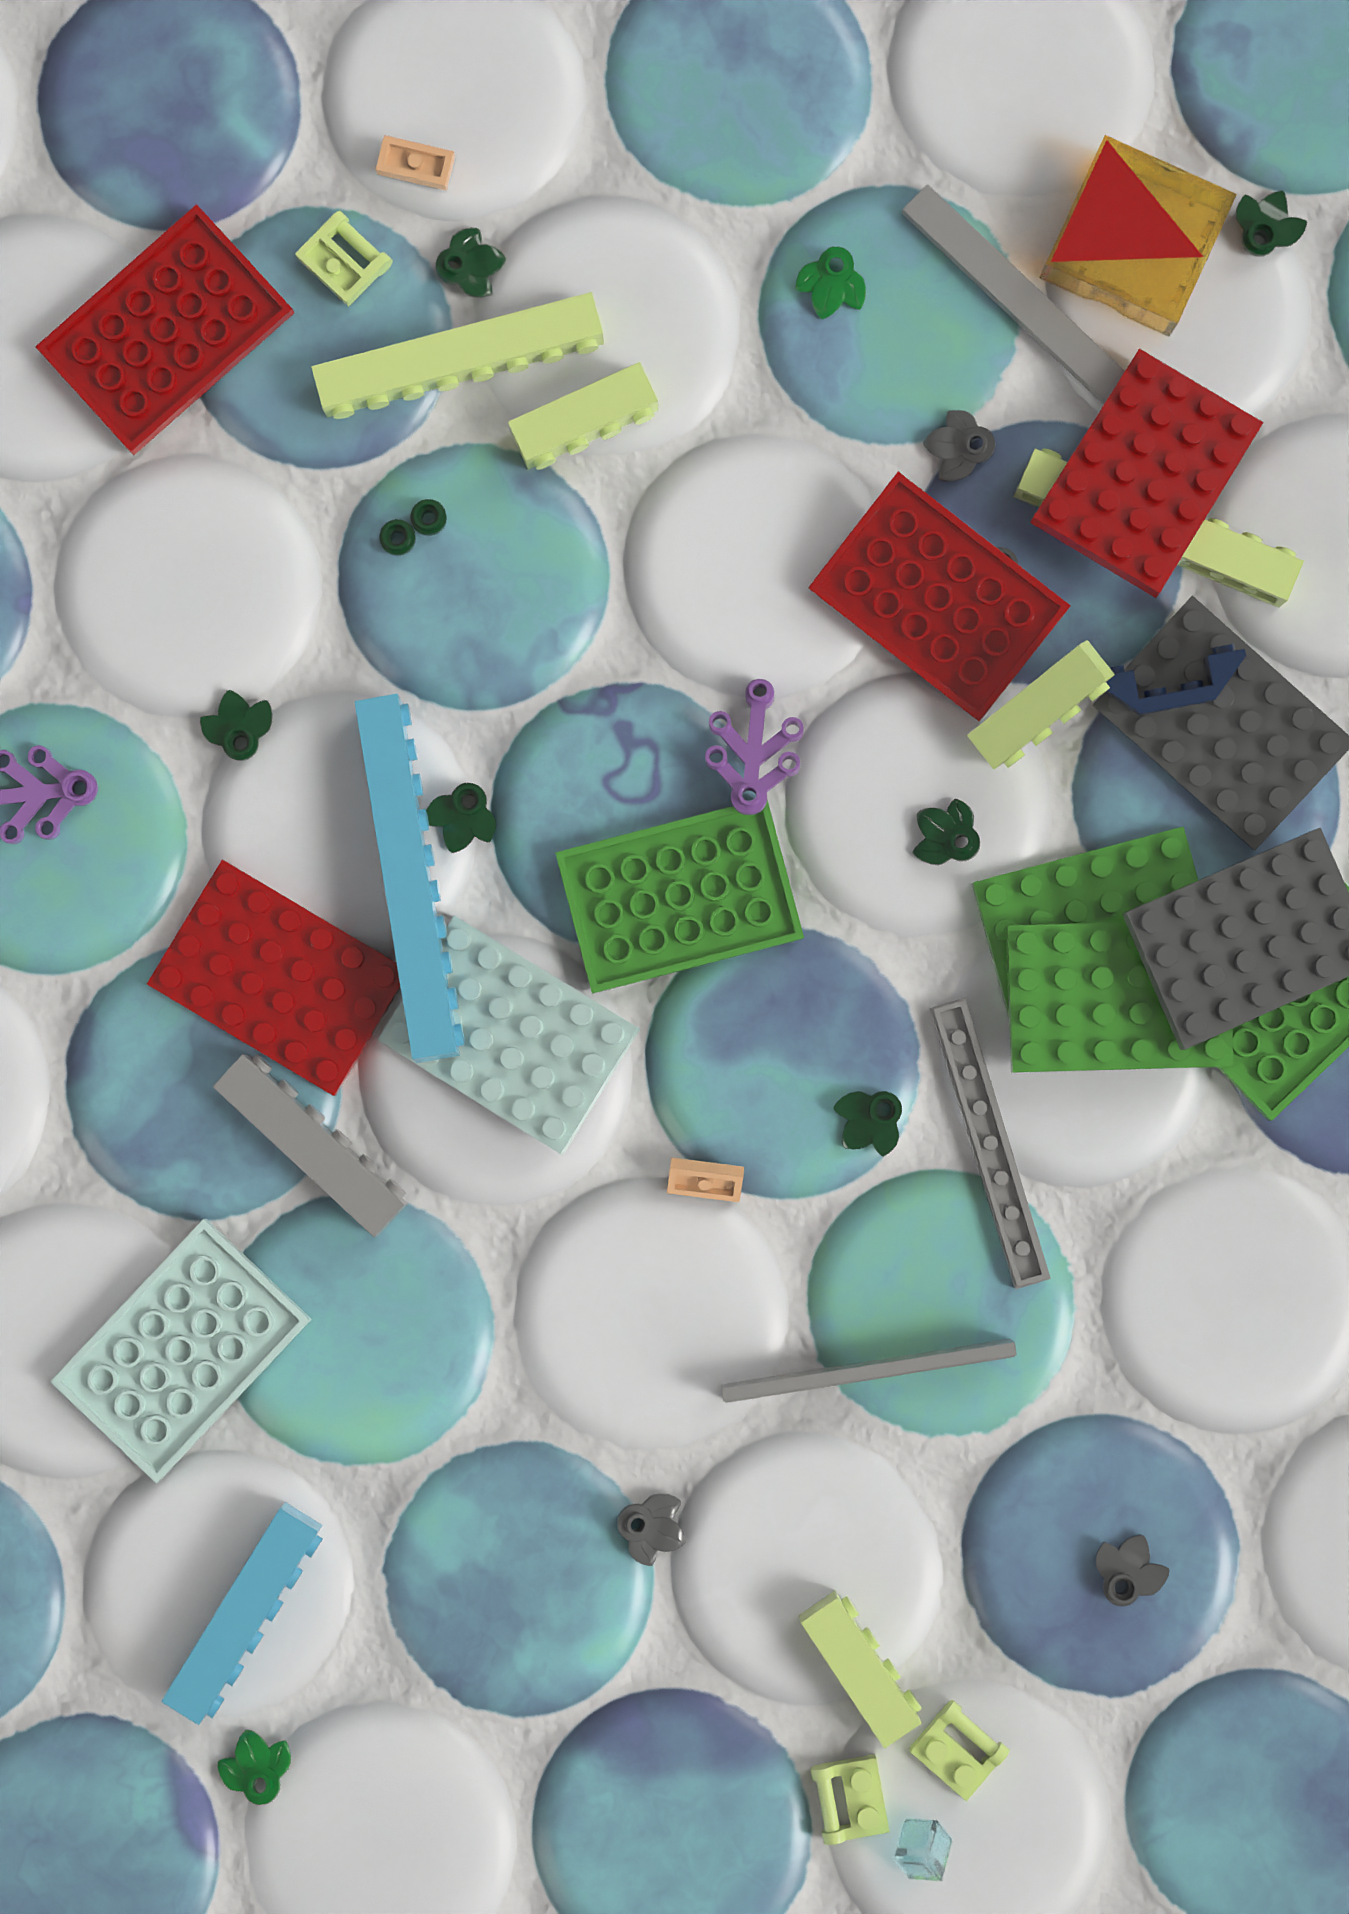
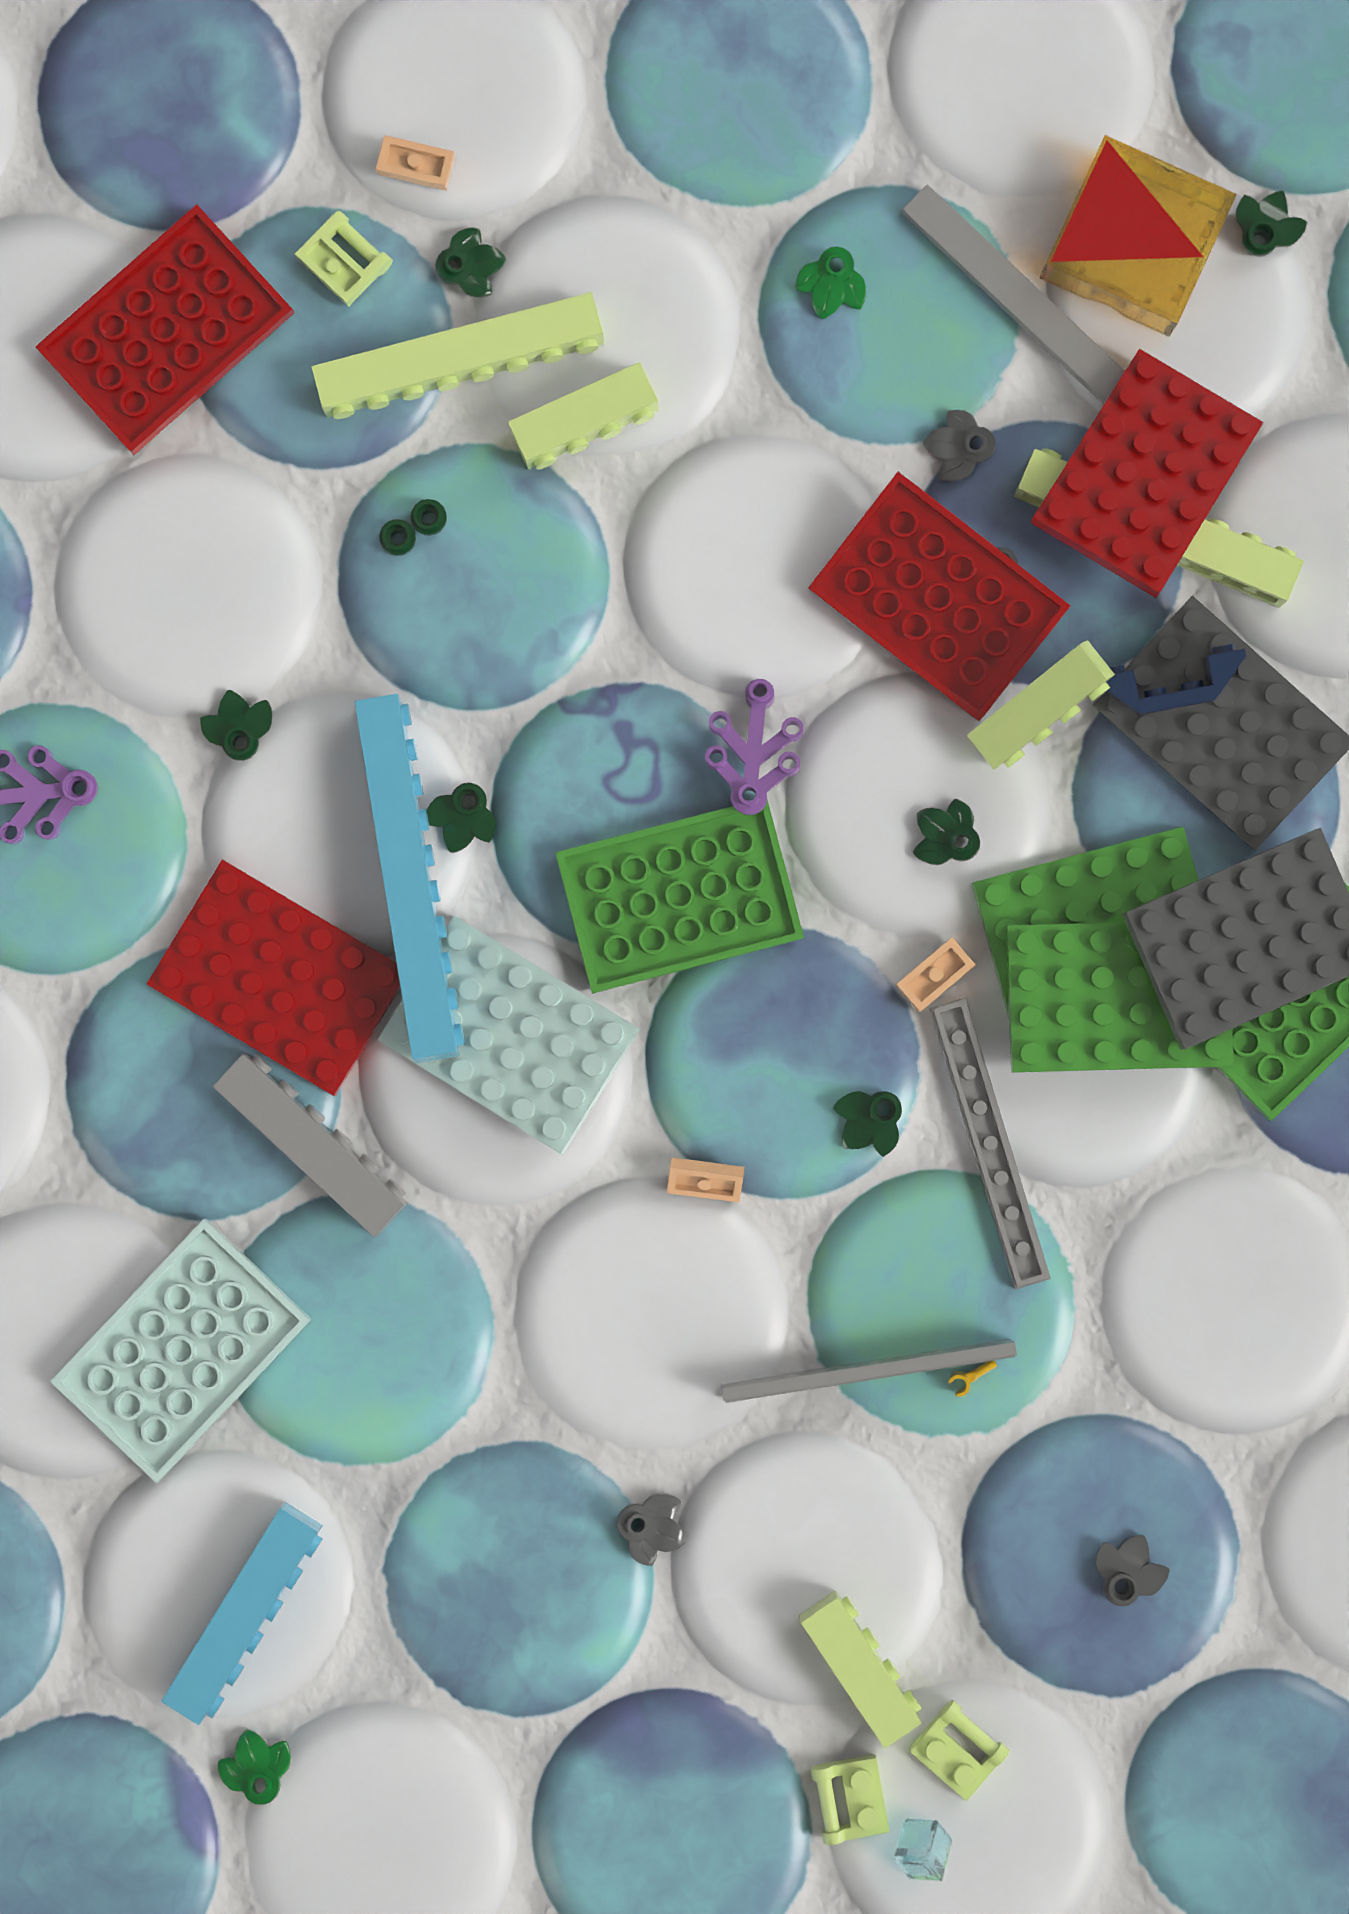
(935, 974): none -> light nougat plate
(971, 1376): none -> yellow hand

